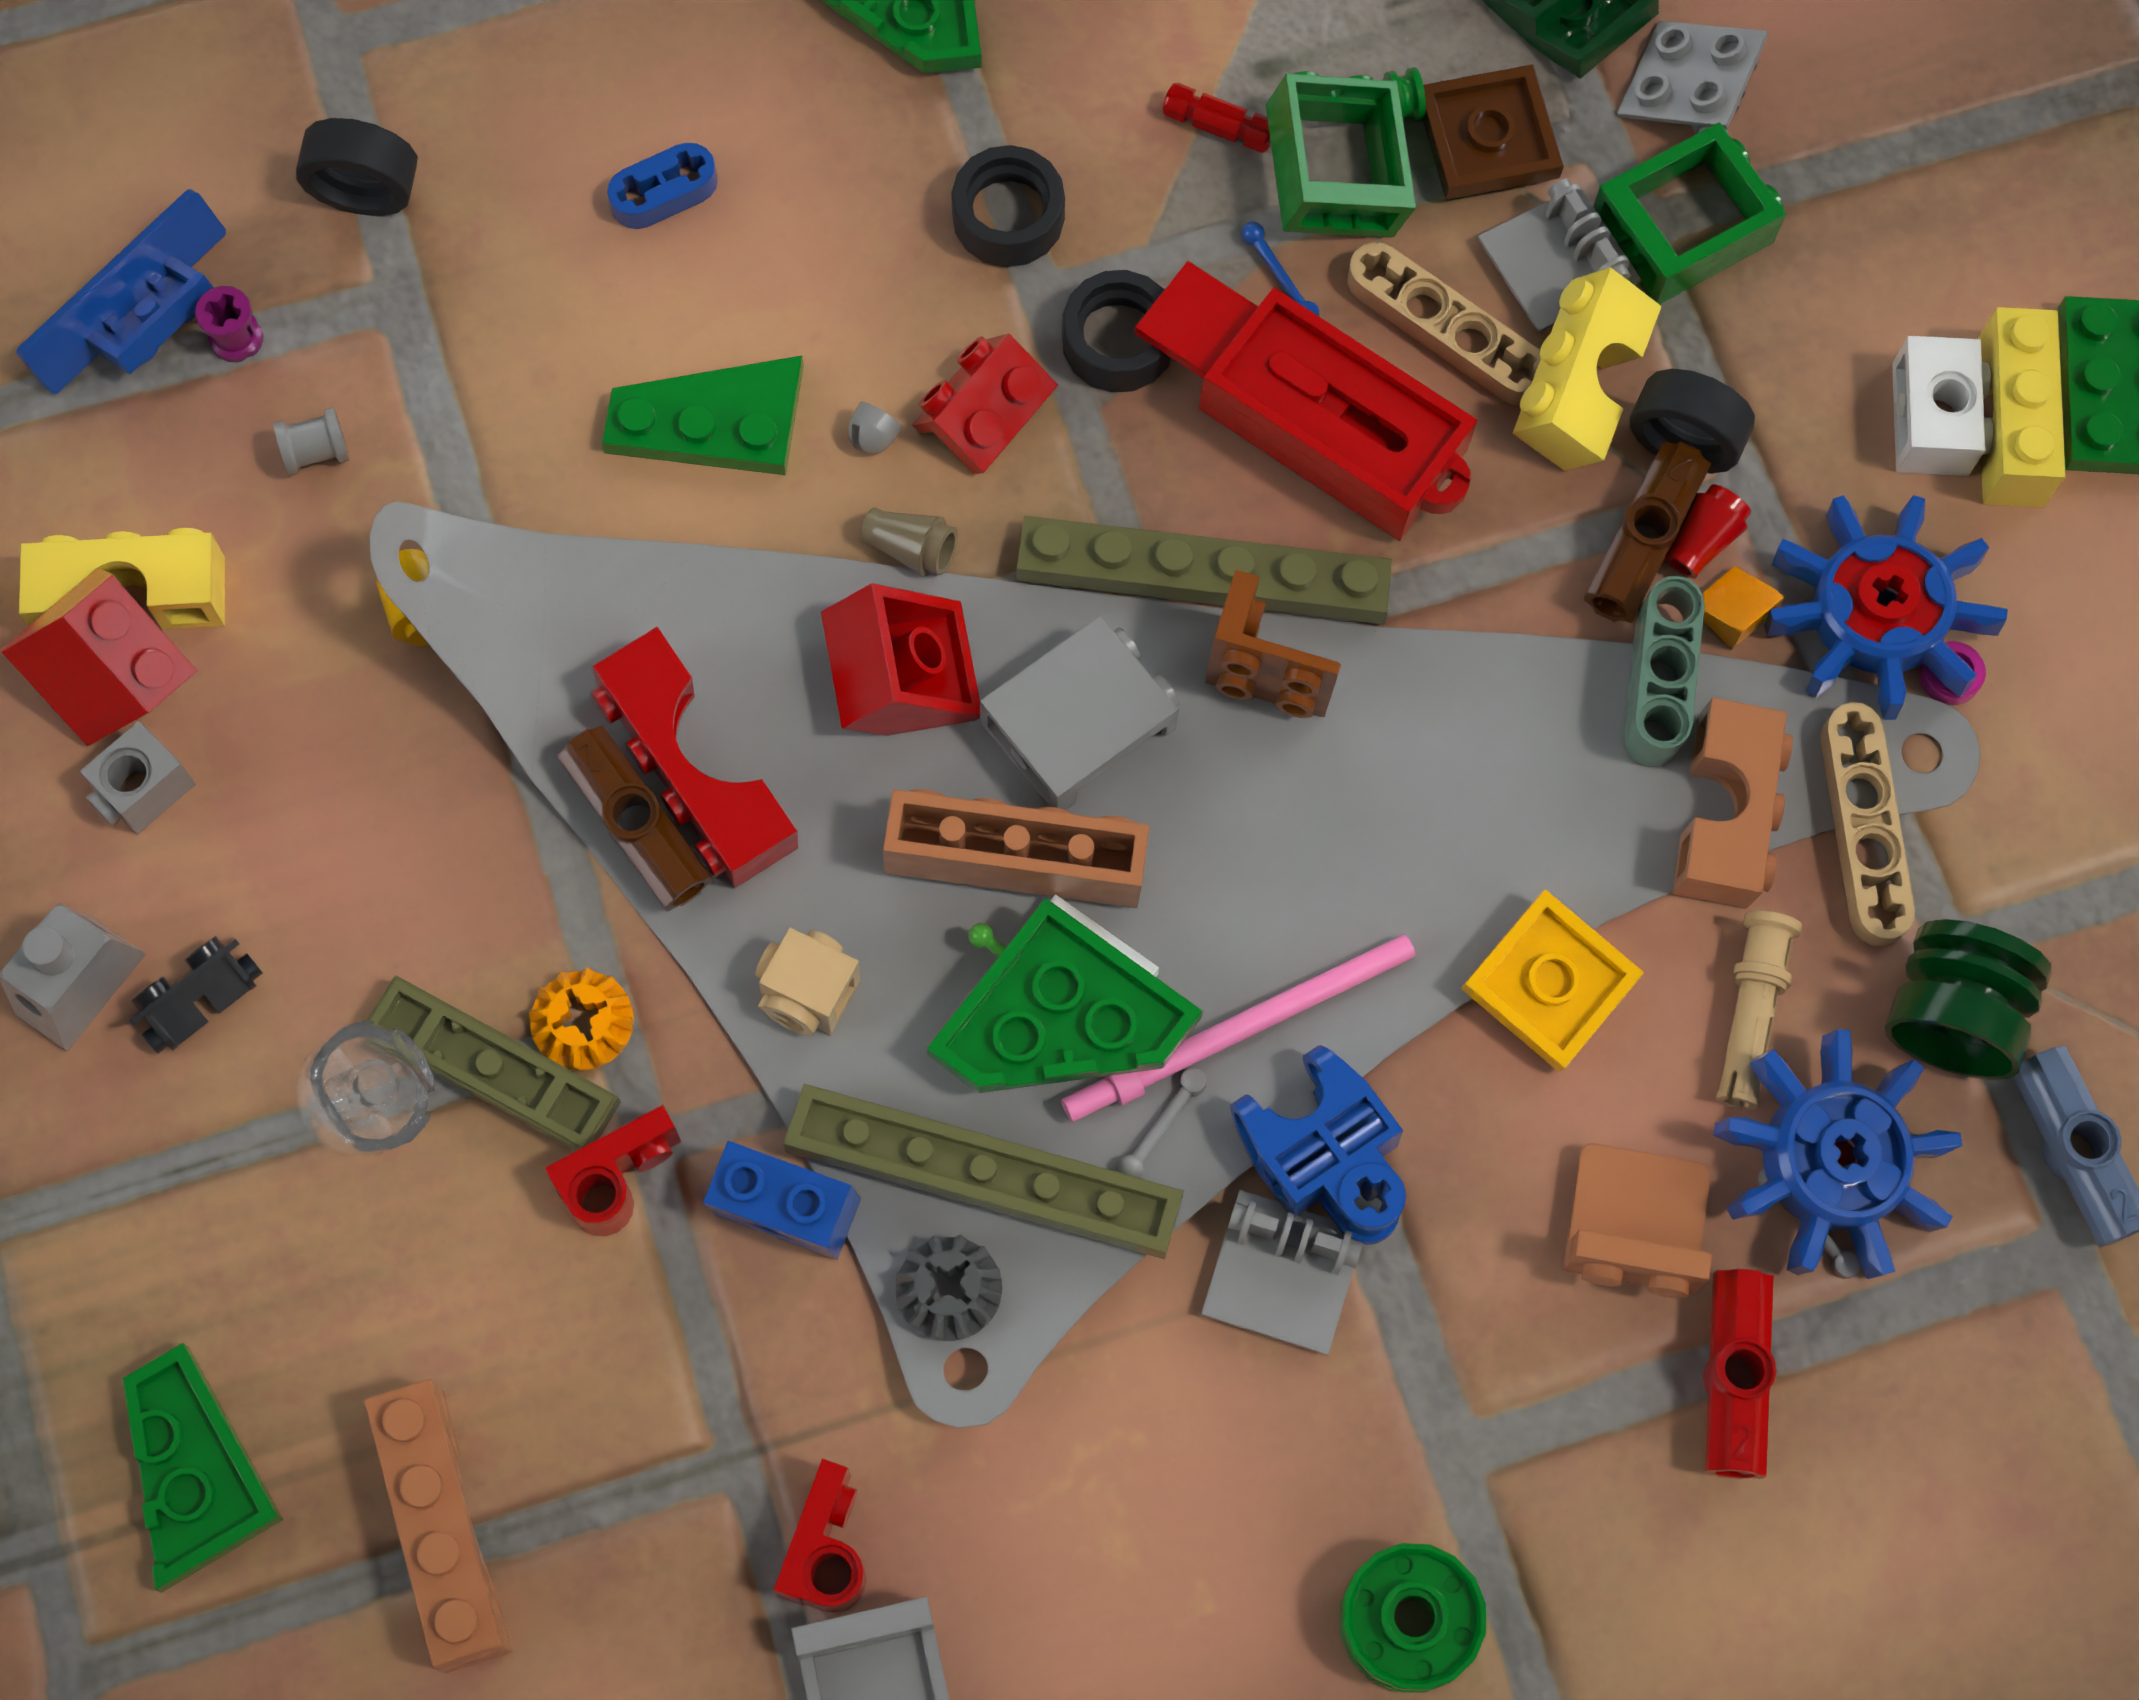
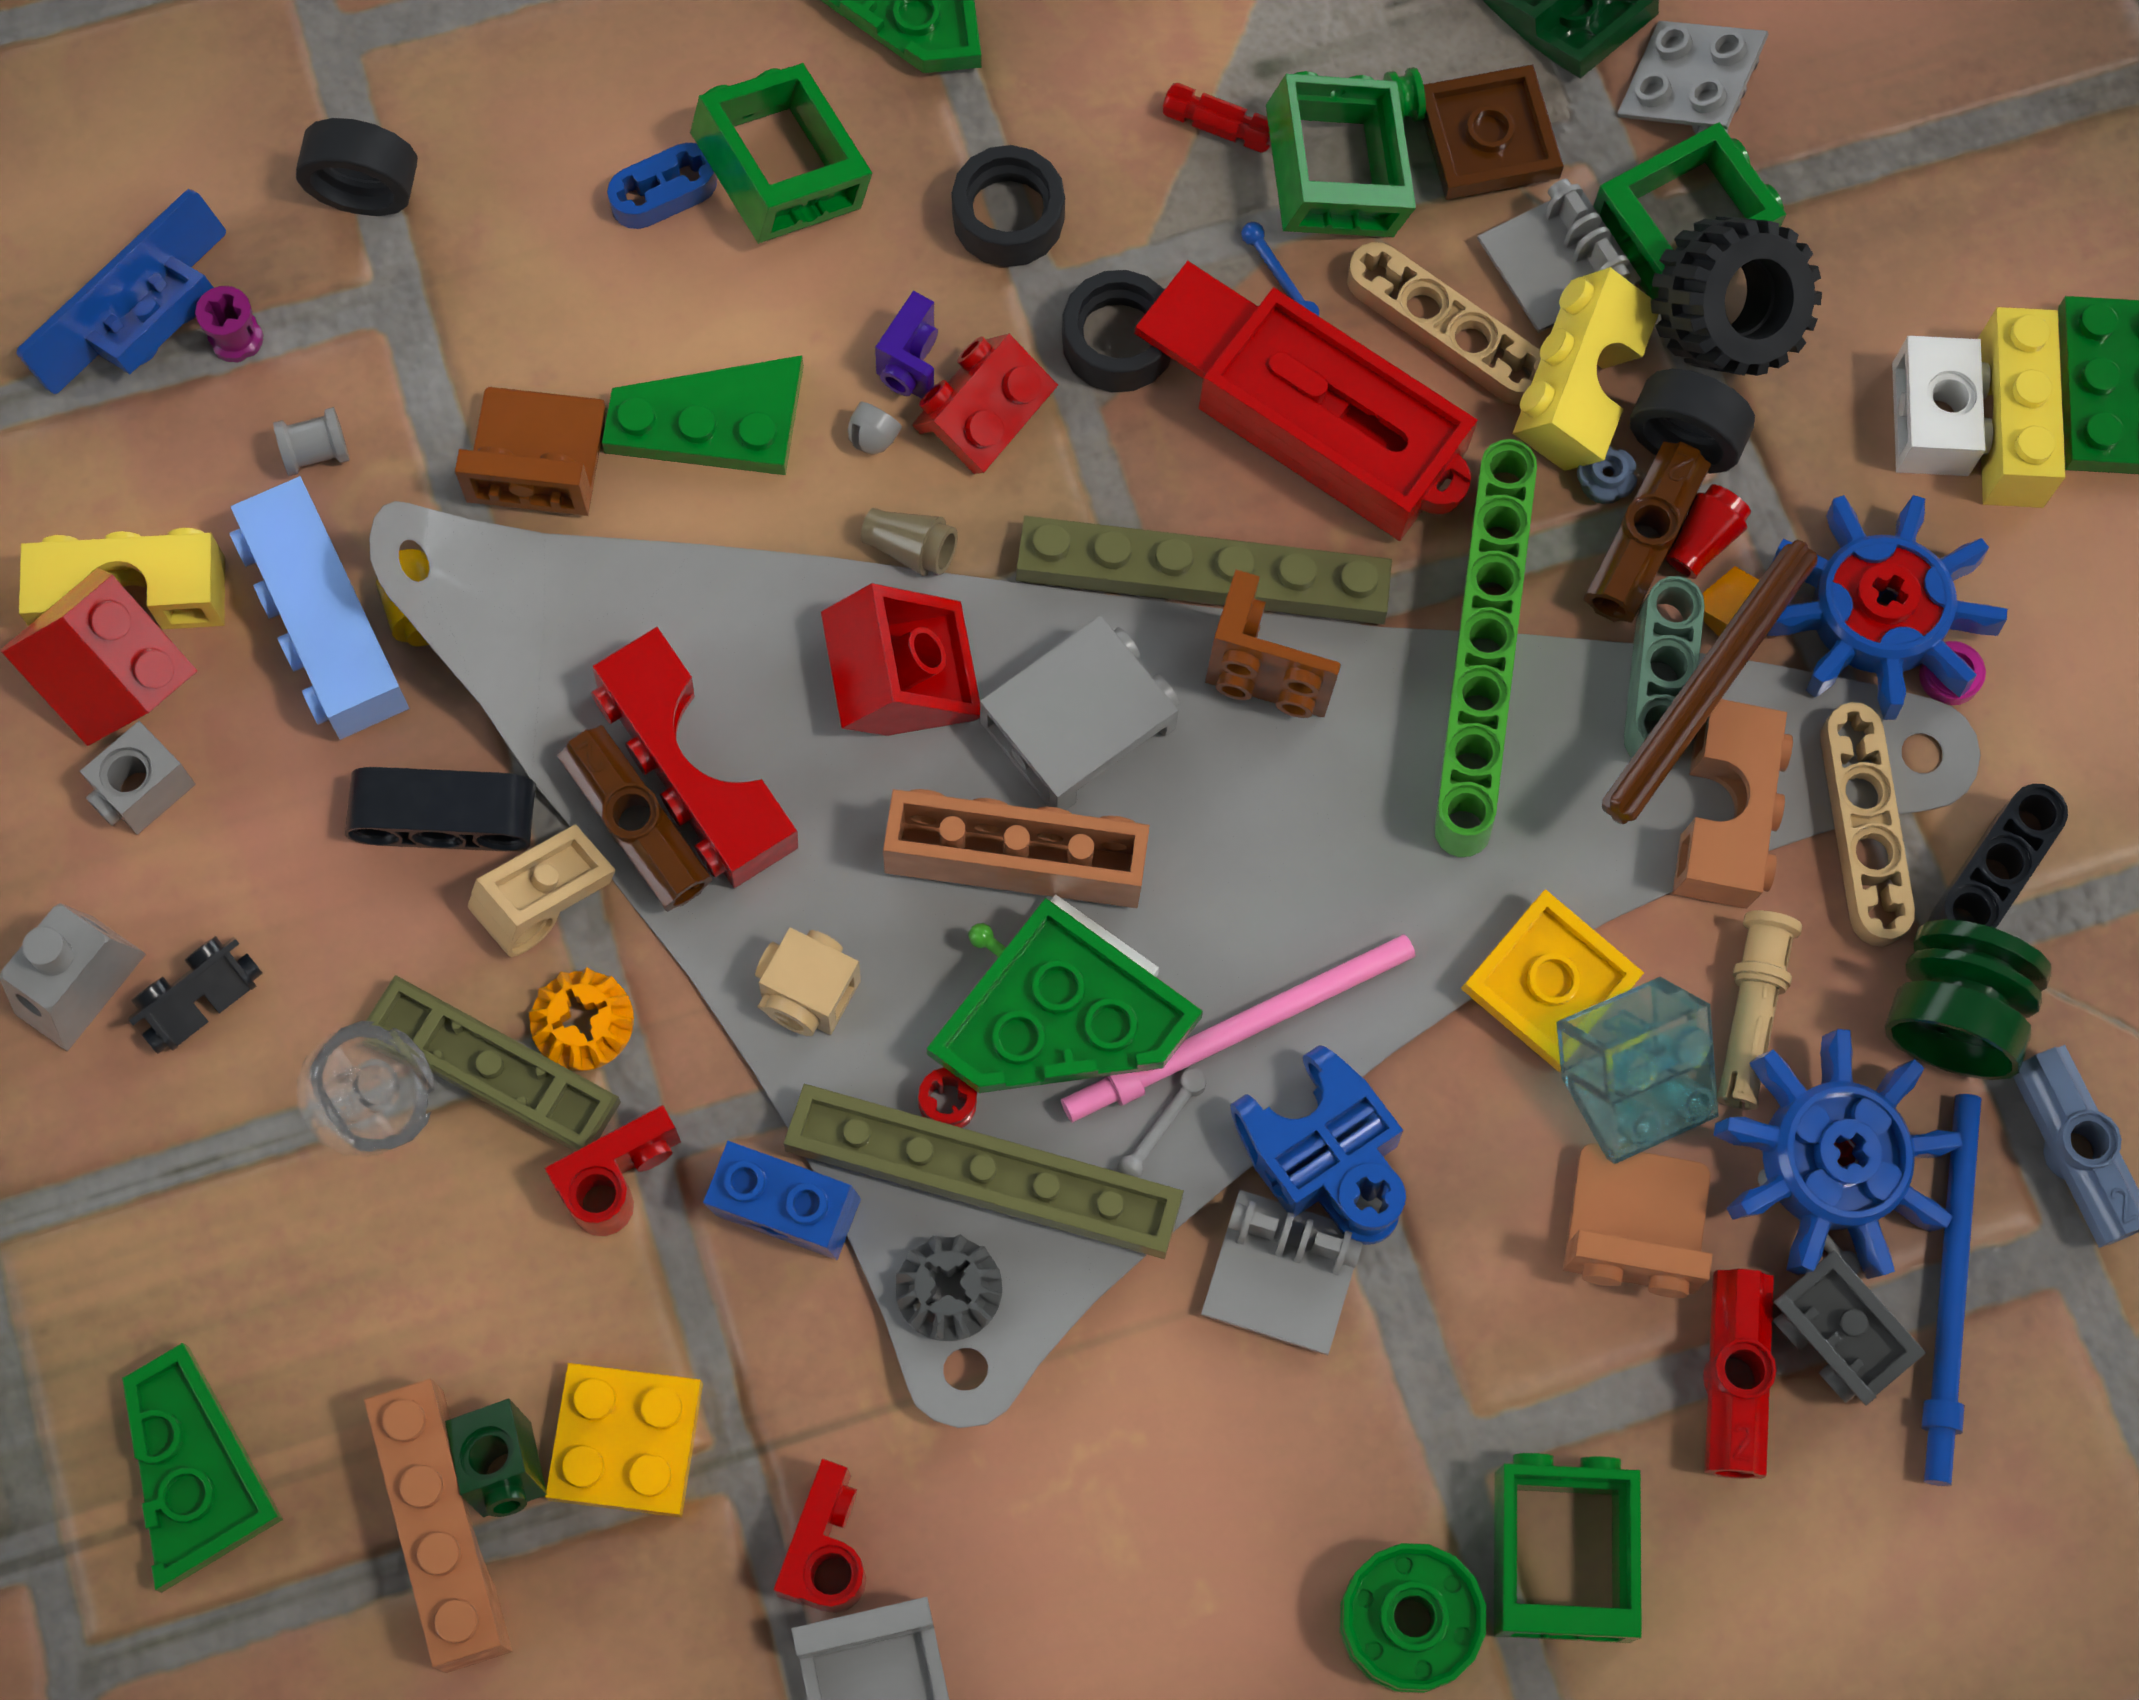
(319, 609): none -> light blue brick
(440, 809): none -> black beam
(480, 1439): none -> dark green brick
(526, 894): none -> tan plate
(533, 451): none -> dark orange bracket
(624, 1440): none -> yellow plate
(797, 201): none -> green window
(906, 346): none -> dark purple bracket
(928, 1104): none -> red bush
(1481, 672): none -> bright green beam
(1571, 1623): none -> green window
(1613, 488): none -> sand blue plate
(1640, 1066): none -> clear light blue slope
(1709, 683): none -> reddish brown axle
(1776, 302): none -> black tyre
(1848, 1329): none -> dark grey bracket
(1943, 1413): none -> blue bar
(2015, 847): none -> black beam

